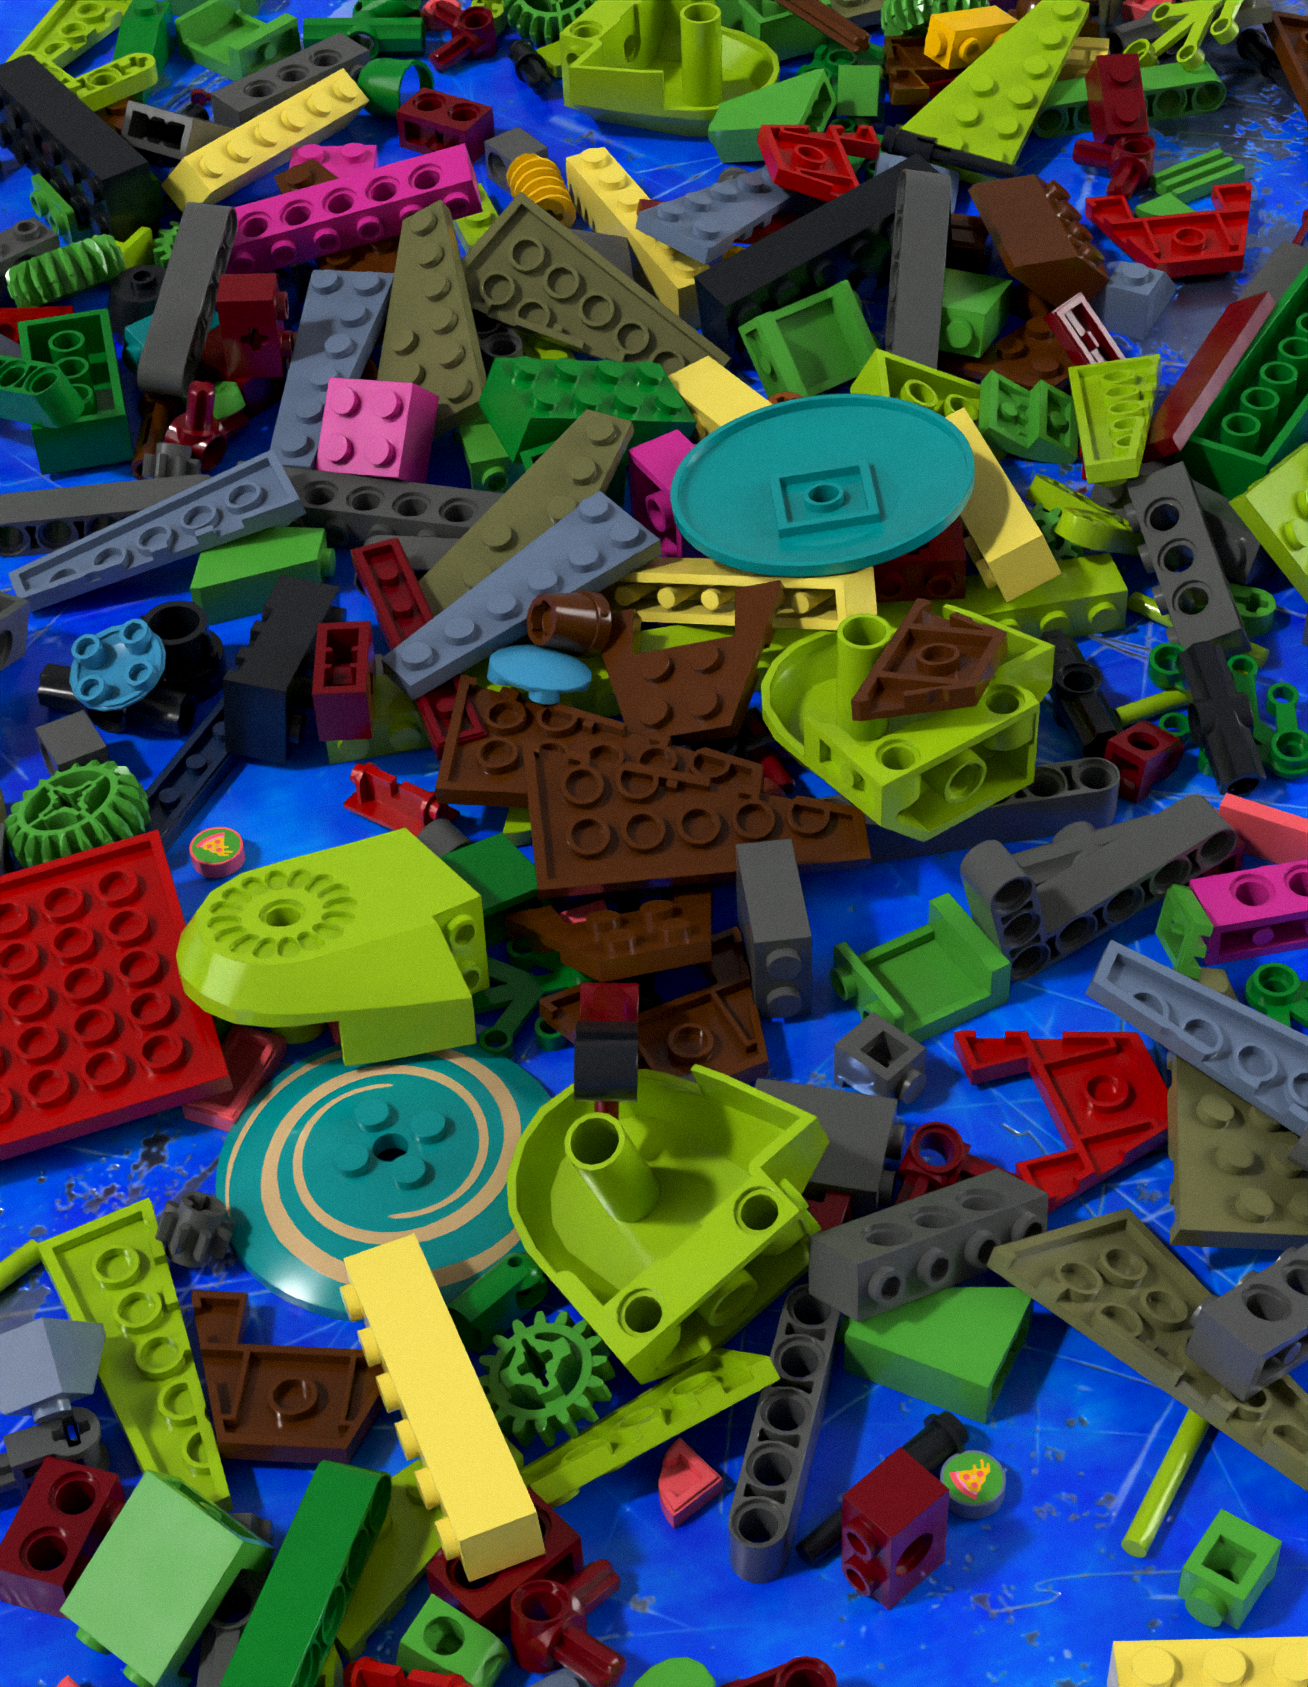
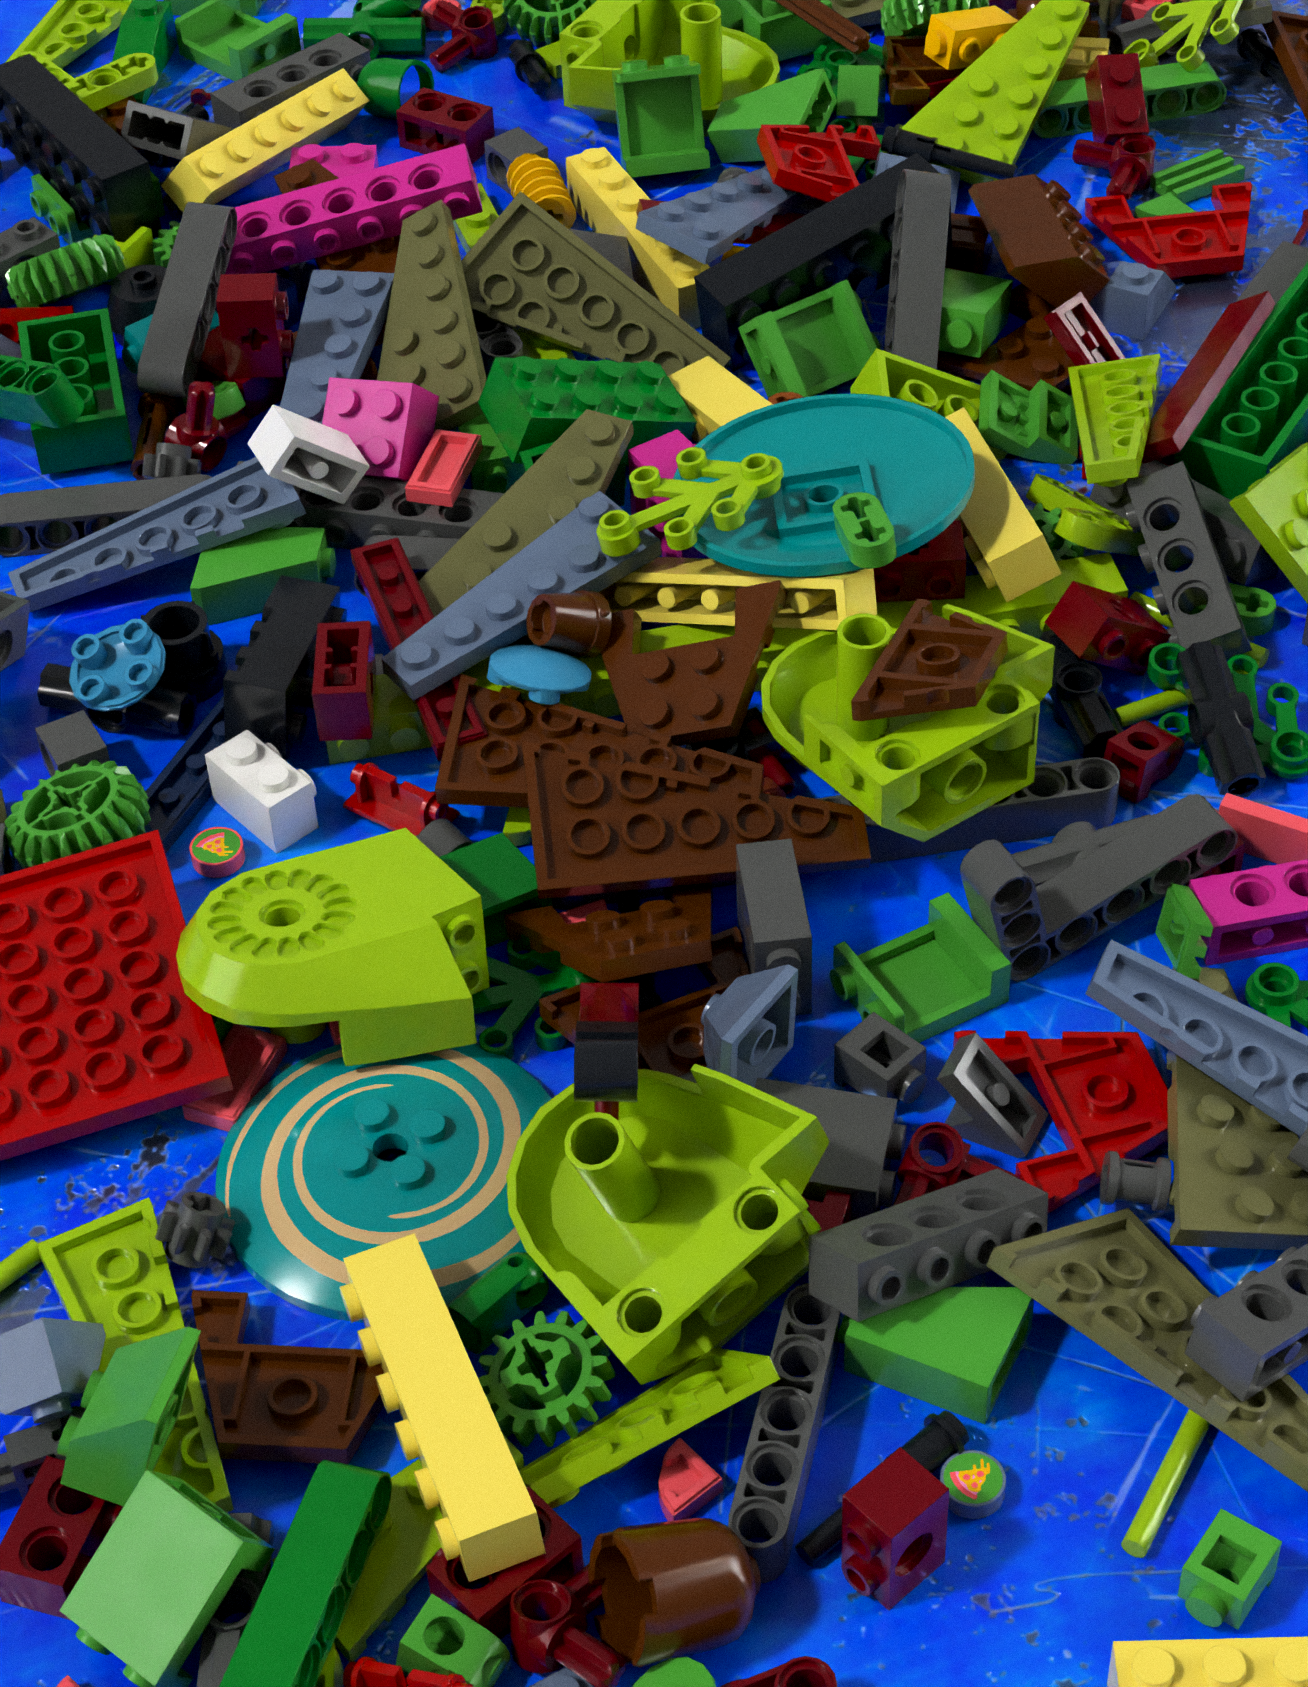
(127, 1415): none -> bright green slope
(262, 790): none -> white brick
(308, 454): none -> white brick
(443, 468): none -> coral tile
(660, 117): none -> bright green panel
(672, 1589): none -> reddish brown cylinder
(748, 480): none -> lime plant
(751, 1024): none -> sand blue slope
(857, 533): none -> bright green beam
(989, 1099): none -> dark grey slope
(1106, 628): none -> dark red brick
(1135, 1181): none -> dark grey bush

